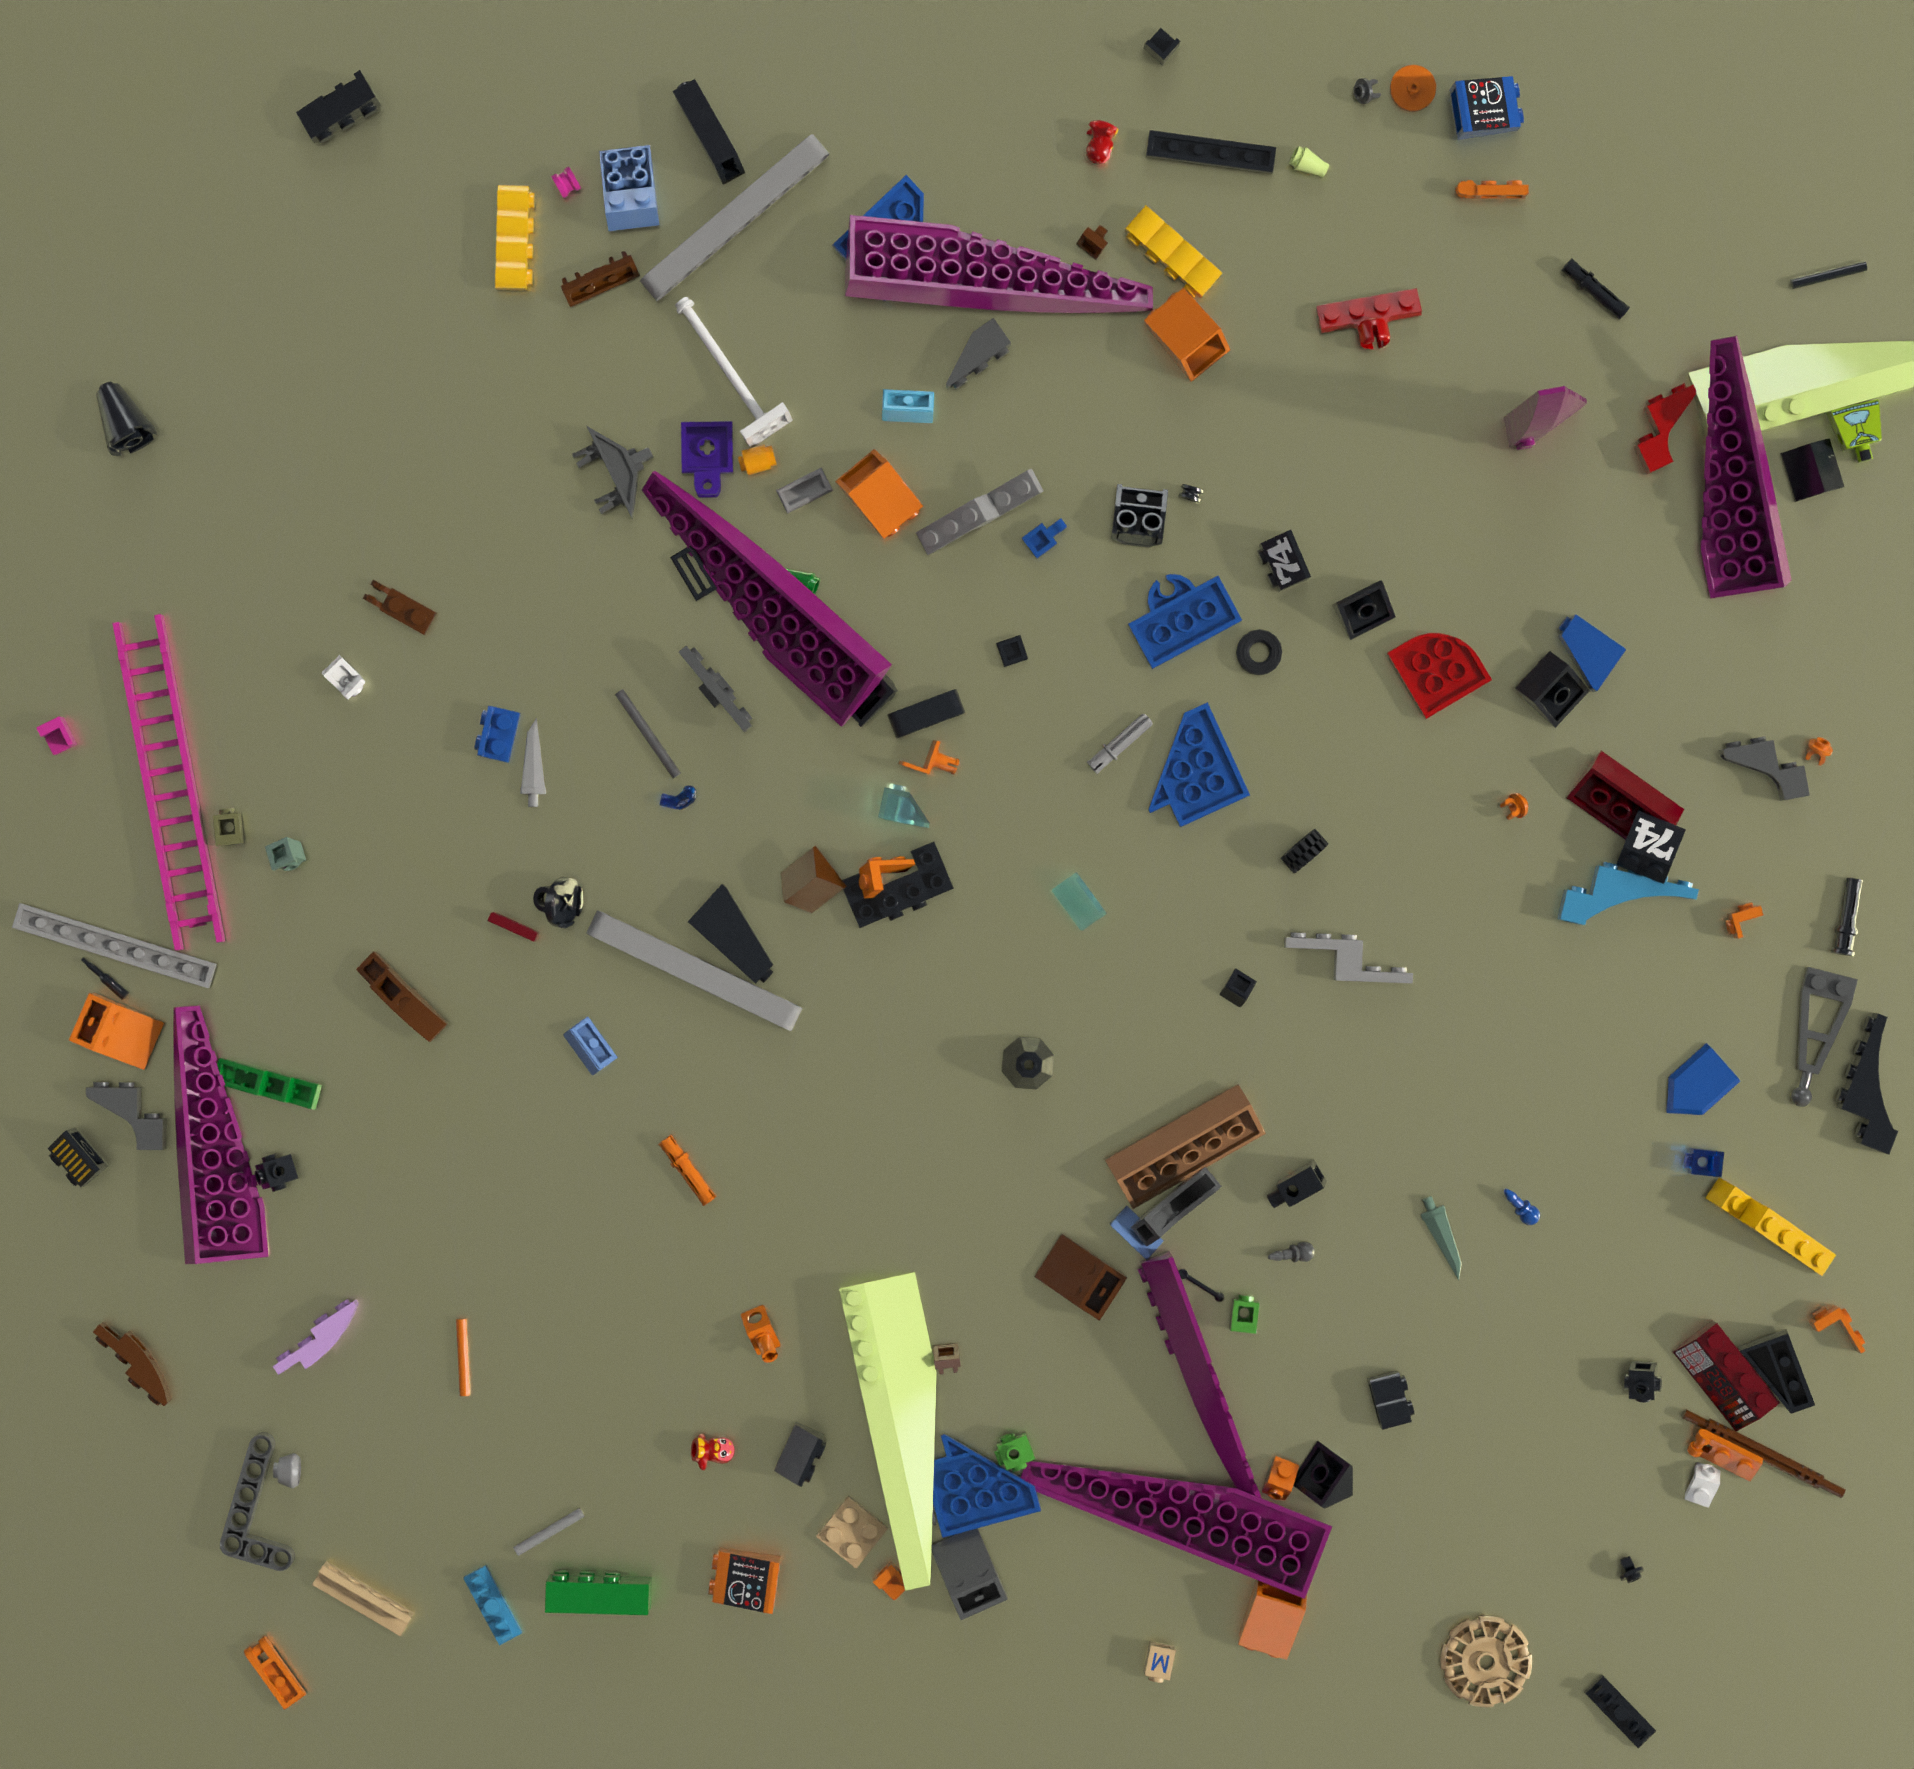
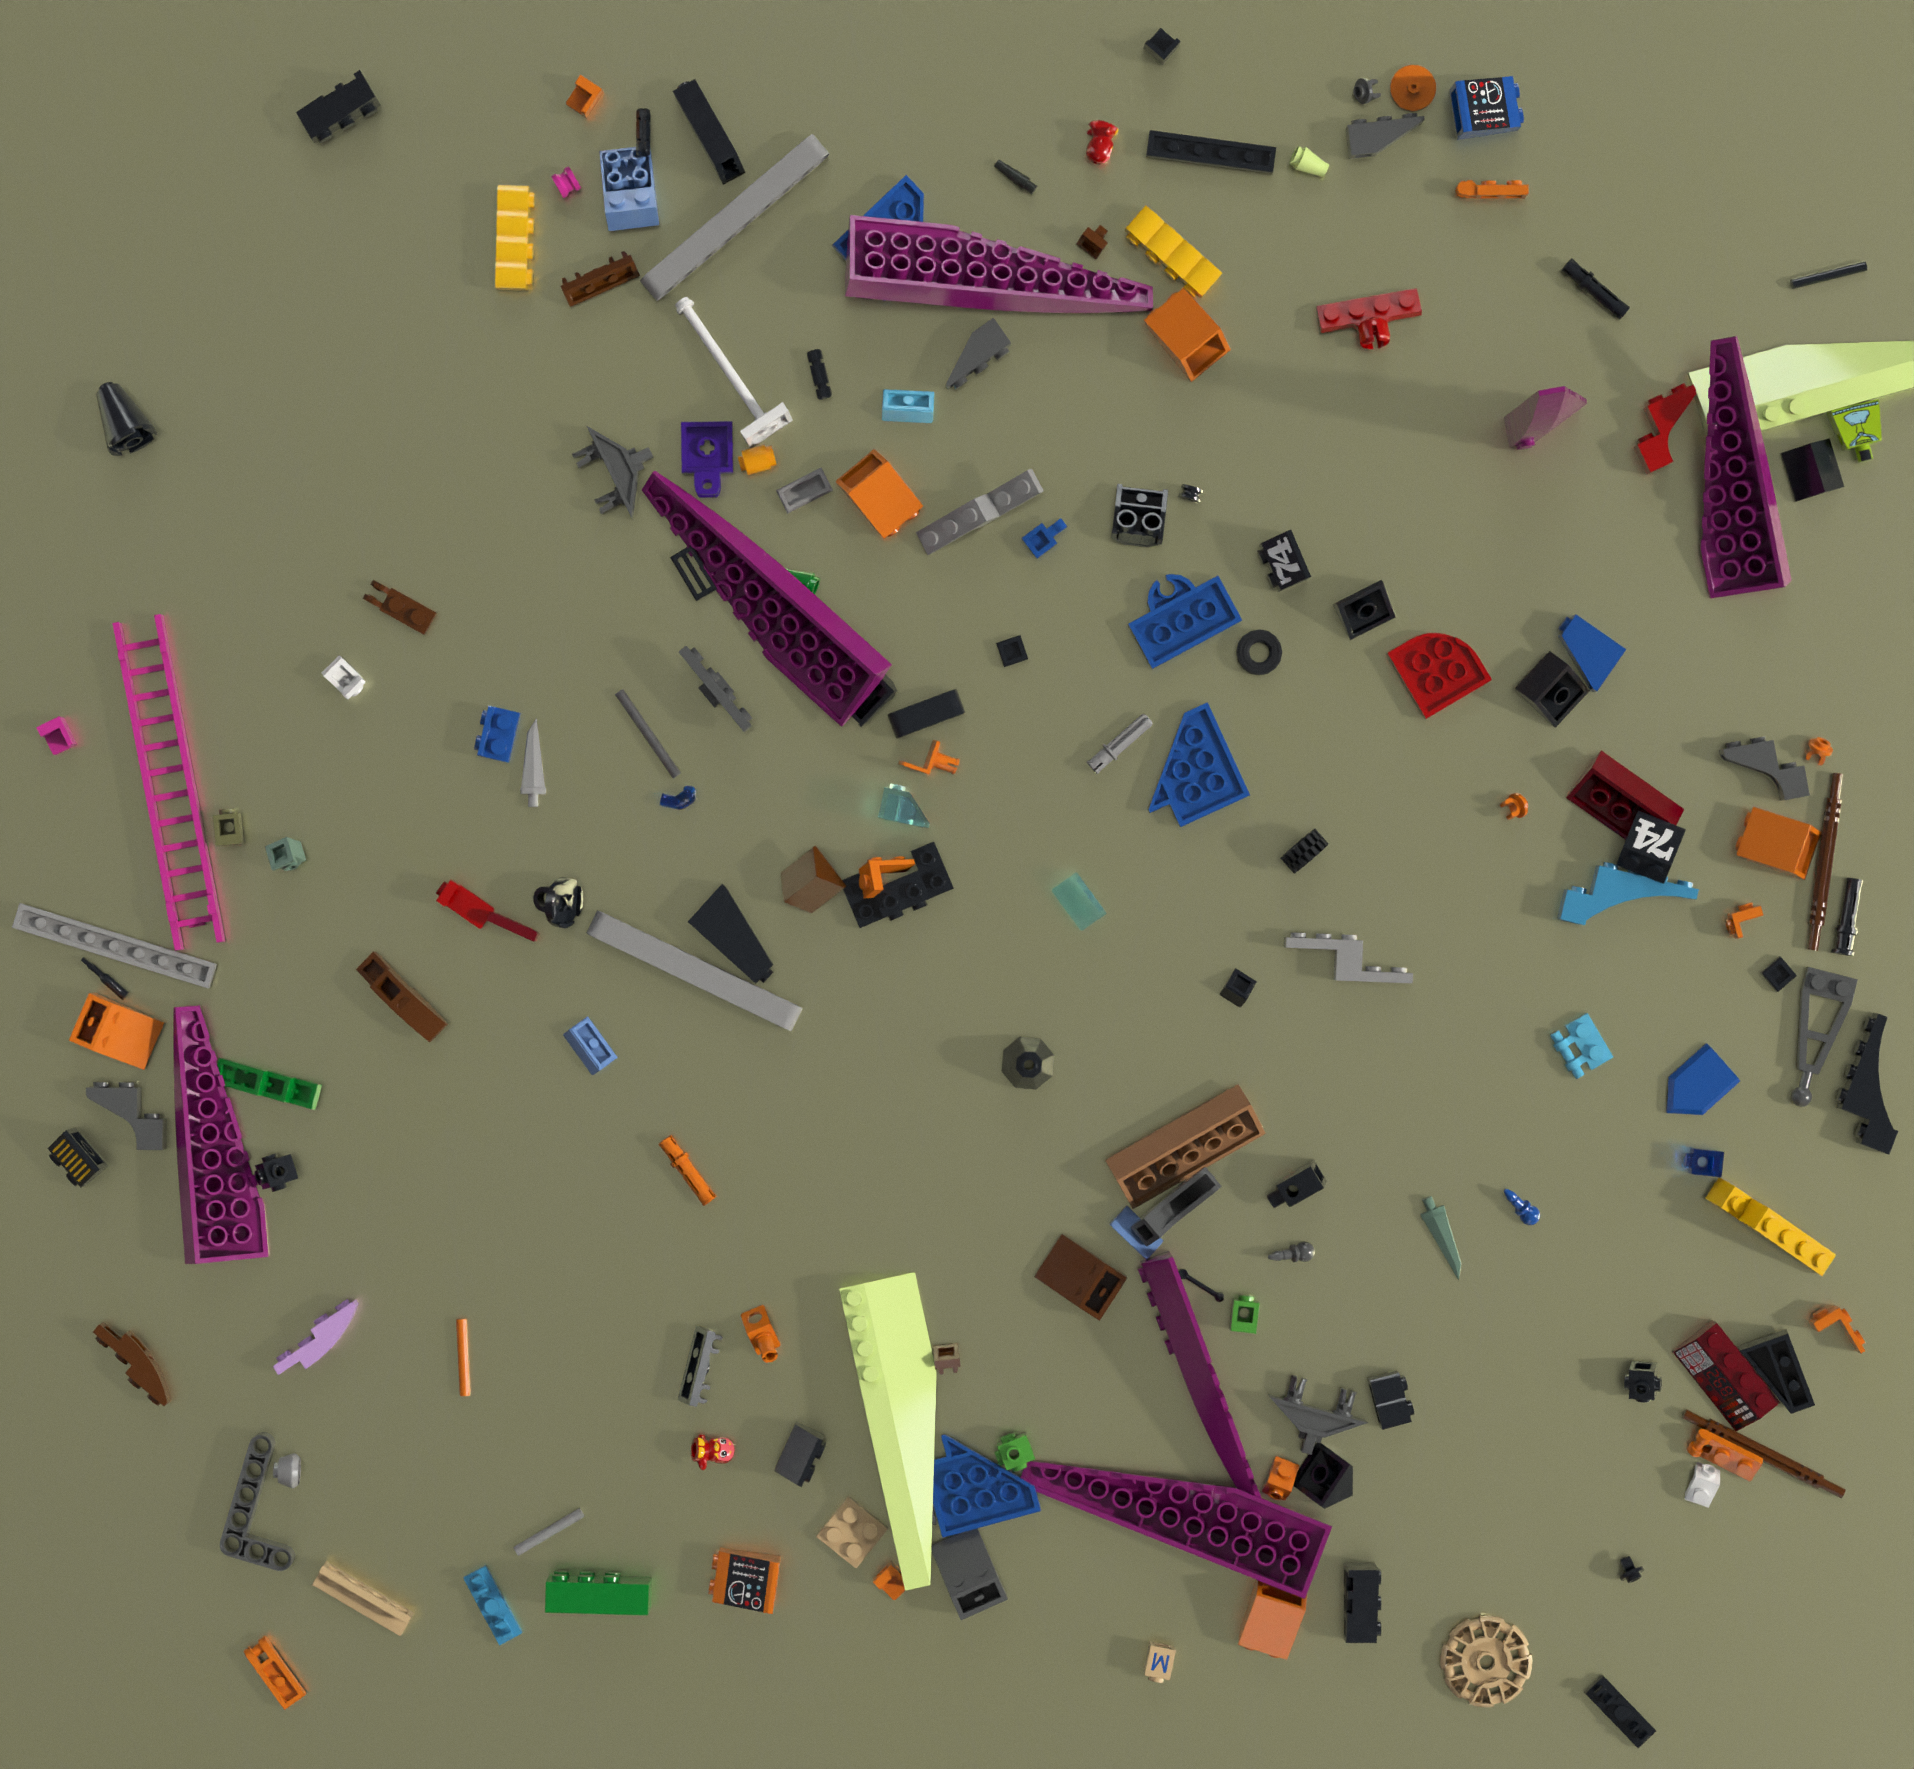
(464, 903): none -> red bracket
(584, 96): none -> orange panel
(643, 132): none -> black axle
(698, 1366): none -> plate
(819, 374): none -> black axle
(1016, 177): none -> pearl dark grey animal
(1315, 1421): none -> dark grey connector
(1361, 1602): none -> black wedge
(1373, 137): none -> dark grey slope
(1587, 1040): none -> medium azure plate
(1778, 842): none -> orange slope
(1778, 974): none -> black tile
(1825, 861): none -> reddish brown axle

